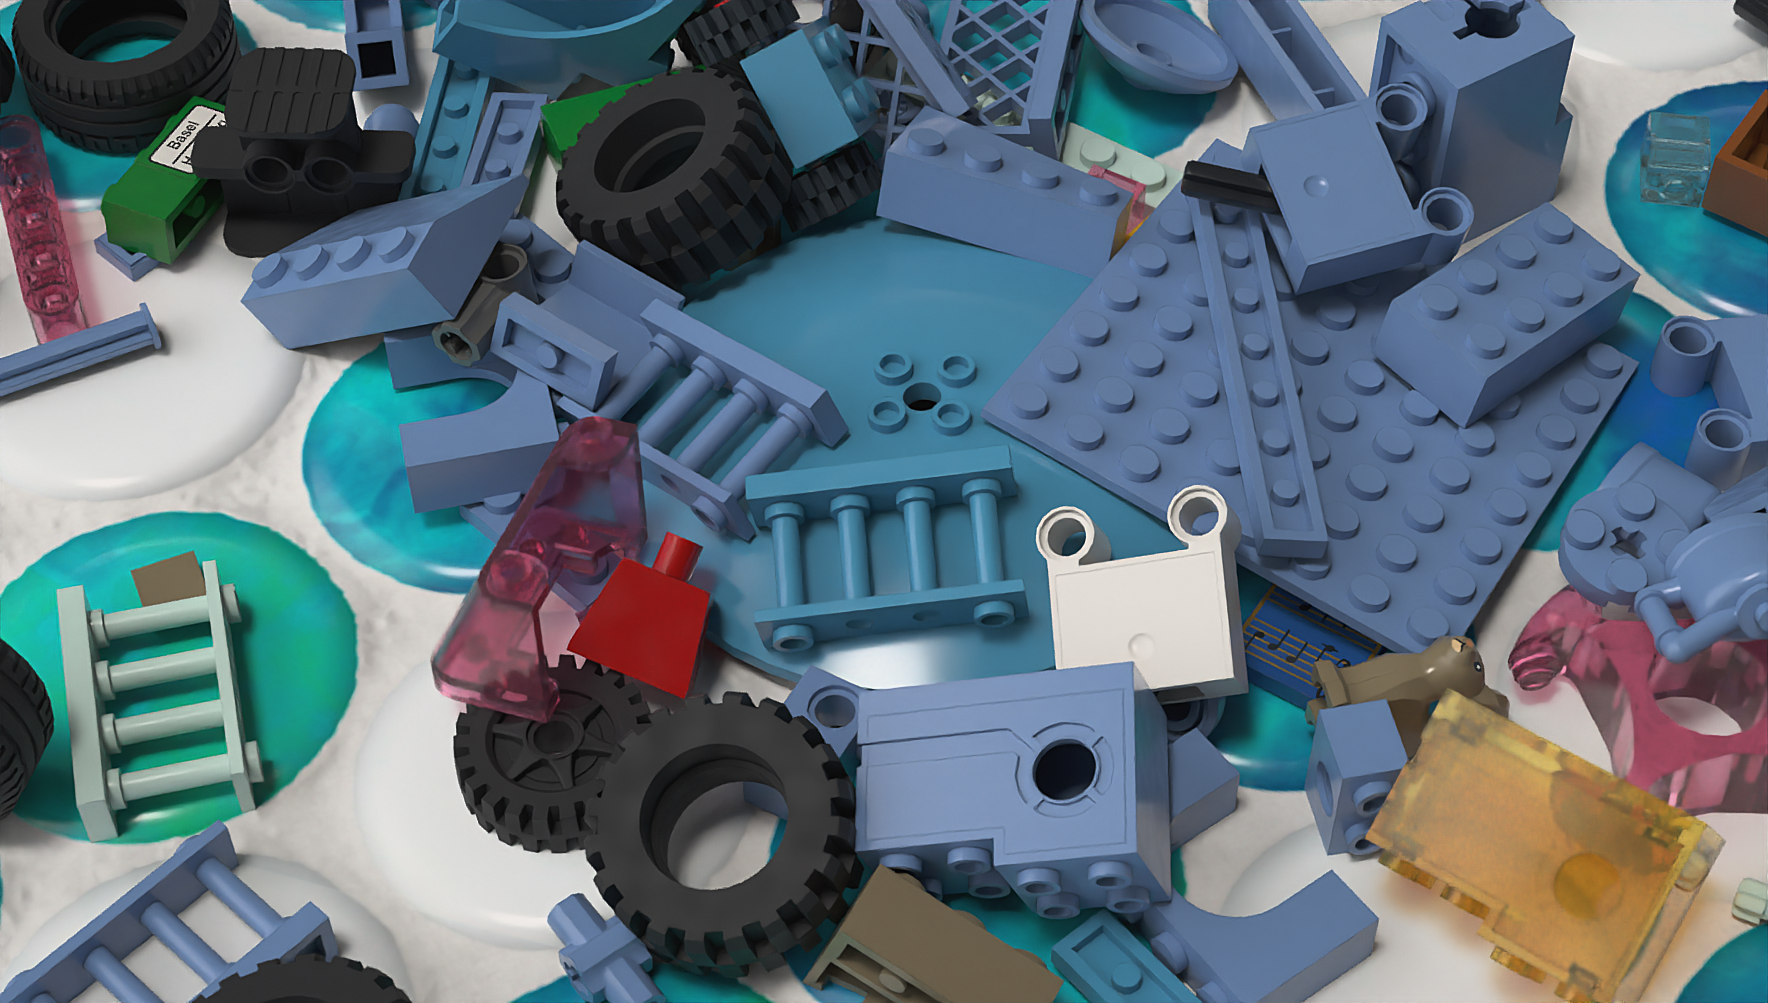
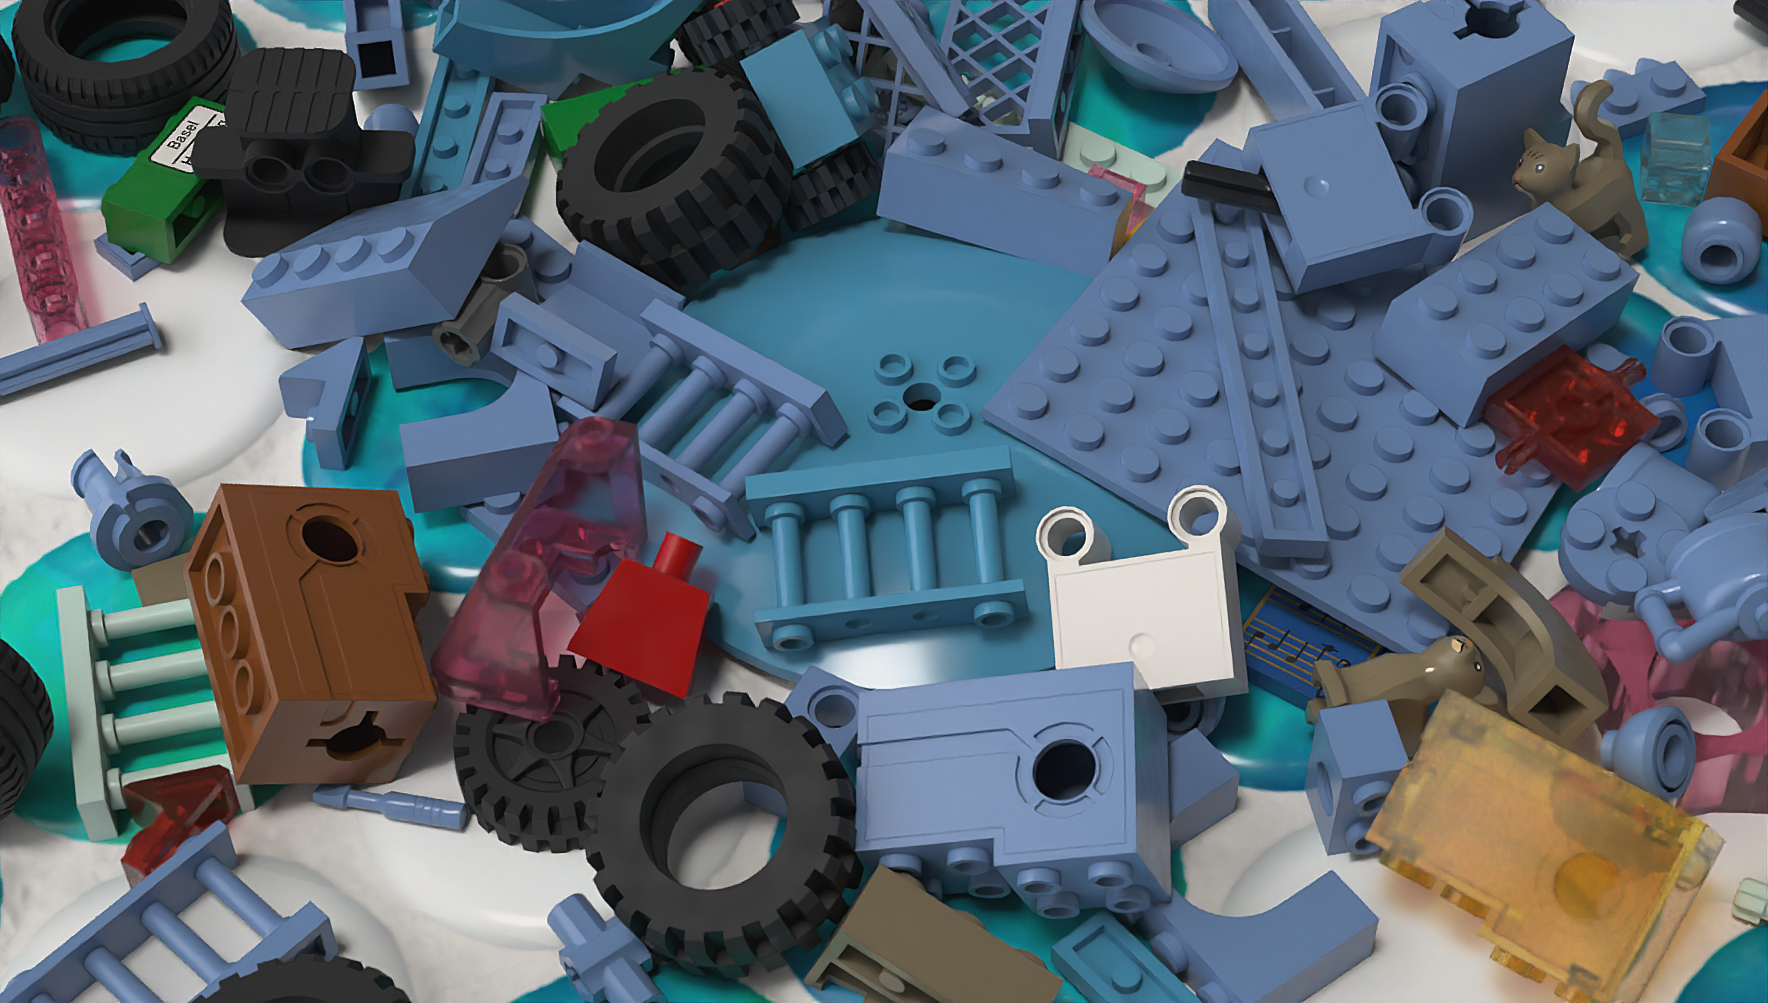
(134, 515): none -> medium blue piece
(173, 811): none -> clear red slope
(312, 631): none -> dark orange piece
(331, 396): none -> medium blue slope
(396, 805): none -> medium blue piece
(1540, 658): none -> dark tan arch
(1570, 417): none -> clear red plate
(1591, 192): none -> dark tan animal
(1651, 88): none -> medium blue plate
(1653, 752): none -> medium blue brick
(1673, 423): none -> medium blue plate
(1722, 240): none -> medium blue head

